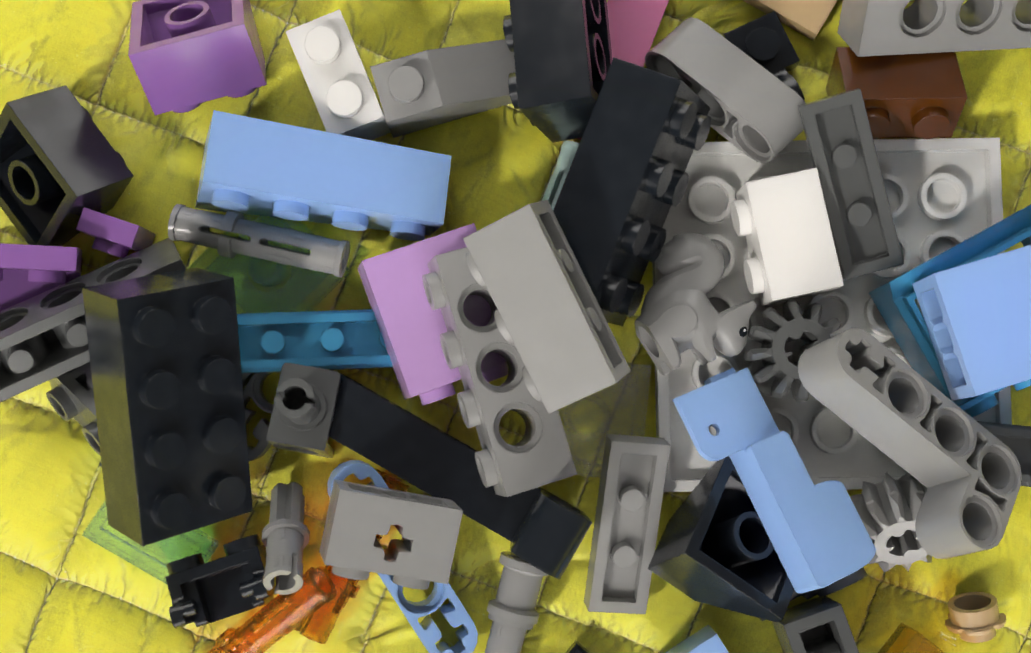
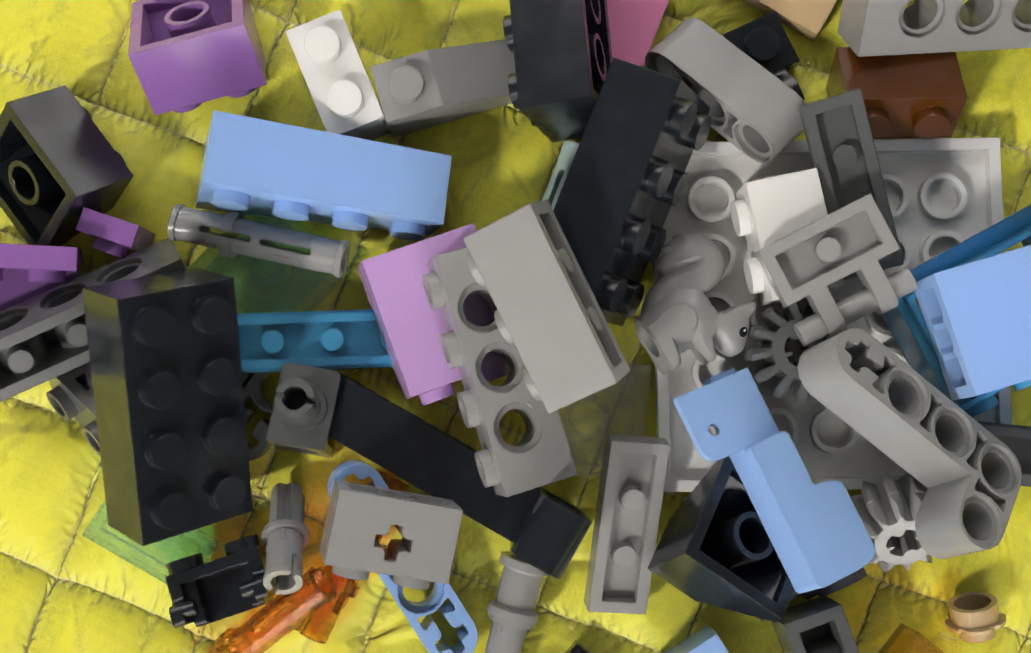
(827, 252): none -> light grey plate

